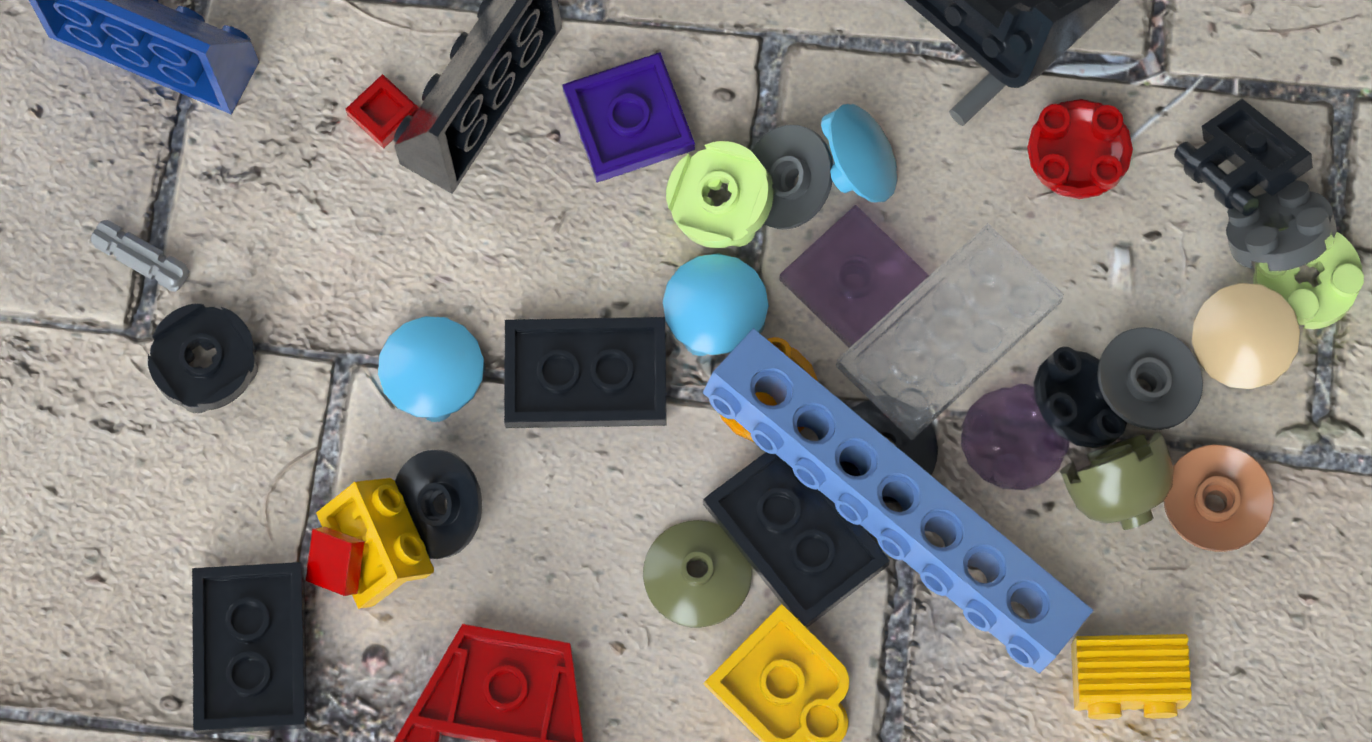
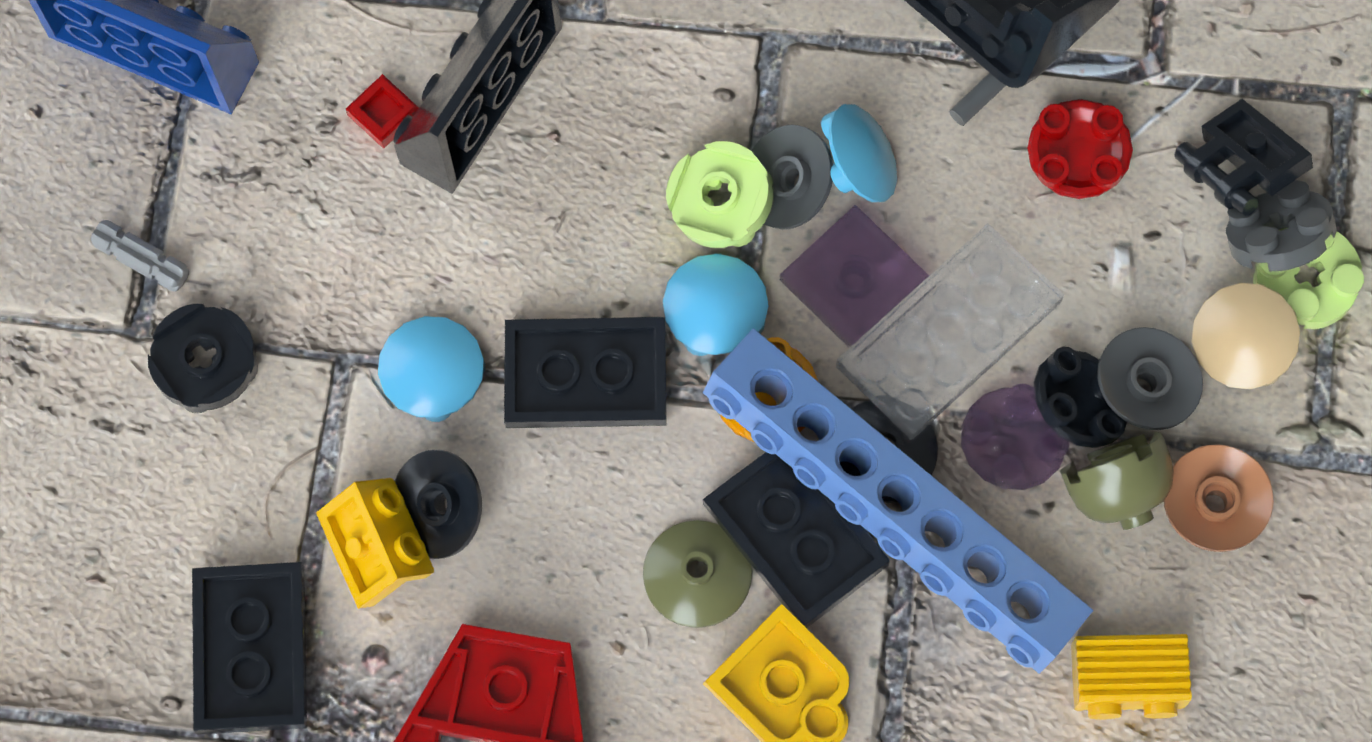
(334, 561): red tile -> none
(628, 117): dark purple plate -> none

